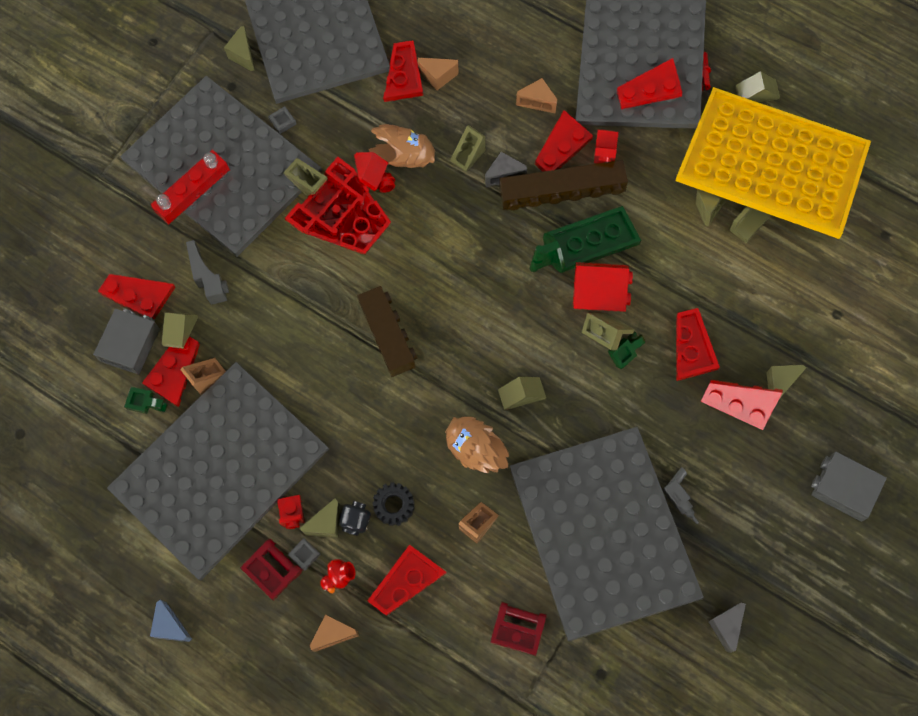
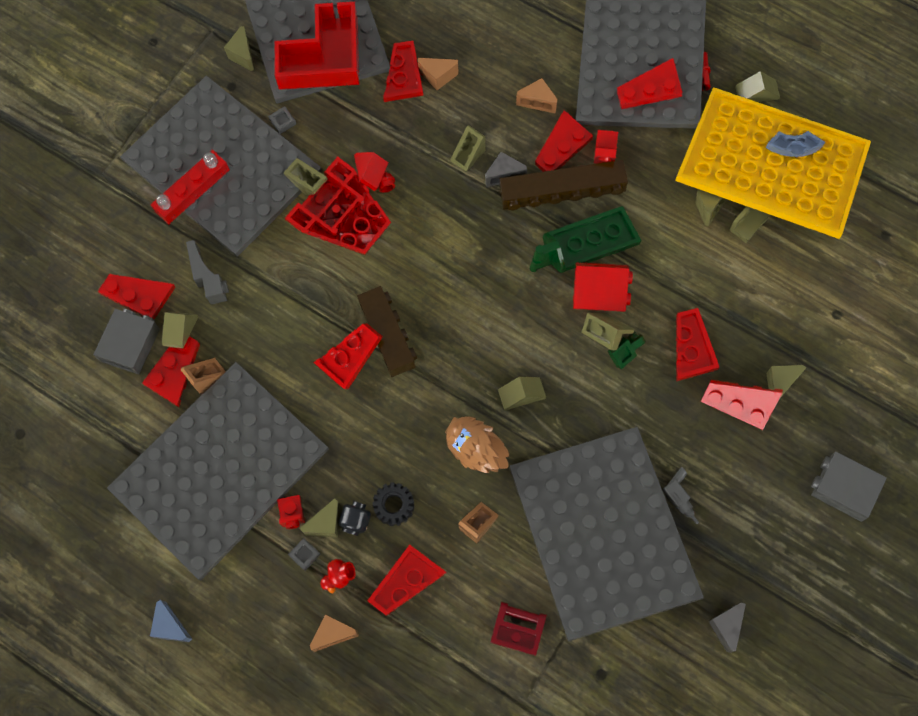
(141, 400): dark green plate -> none
(265, 574): dark red plate -> none
(328, 58): none -> red piece
(349, 356): none -> red wing
(403, 147): medium nougat head -> none
(796, 145): none -> sand blue tile

